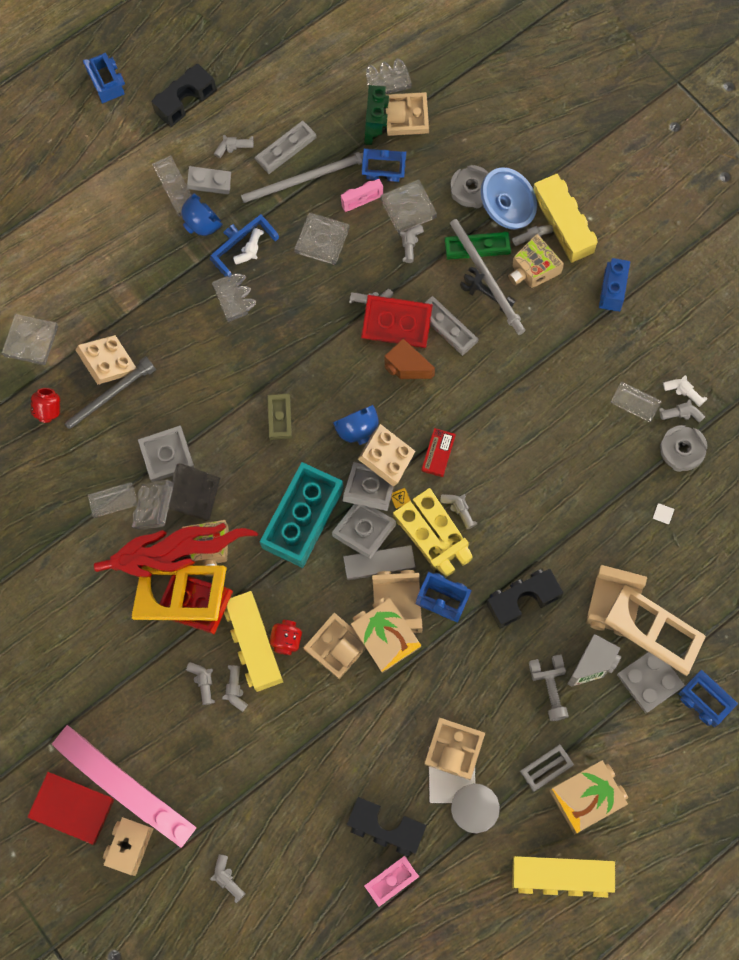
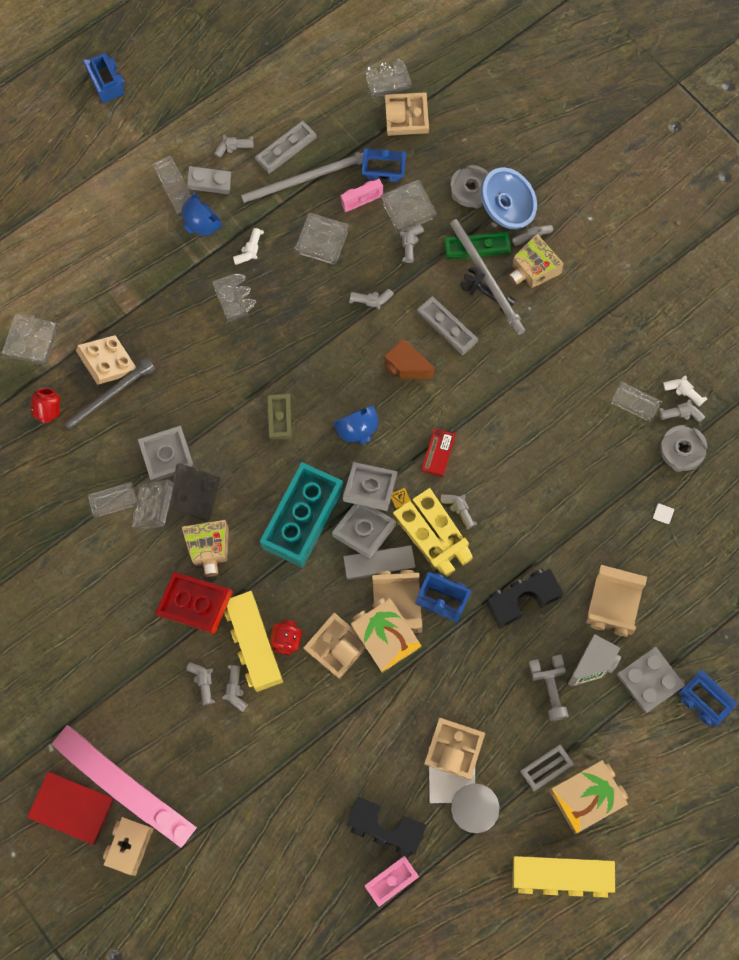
(147, 608): yellow window -> none
(163, 554): red piece -> none
(194, 83): black arch -> none
(224, 878): light grey piece -> none
(236, 236): blue piece -> none
(375, 112): dark green plate -> none
(386, 455): tan plate -> none
(395, 320): red tile -> none
(565, 218): light yellow brick -> none
(614, 284): blue window -> none
(620, 620): tan window -> none

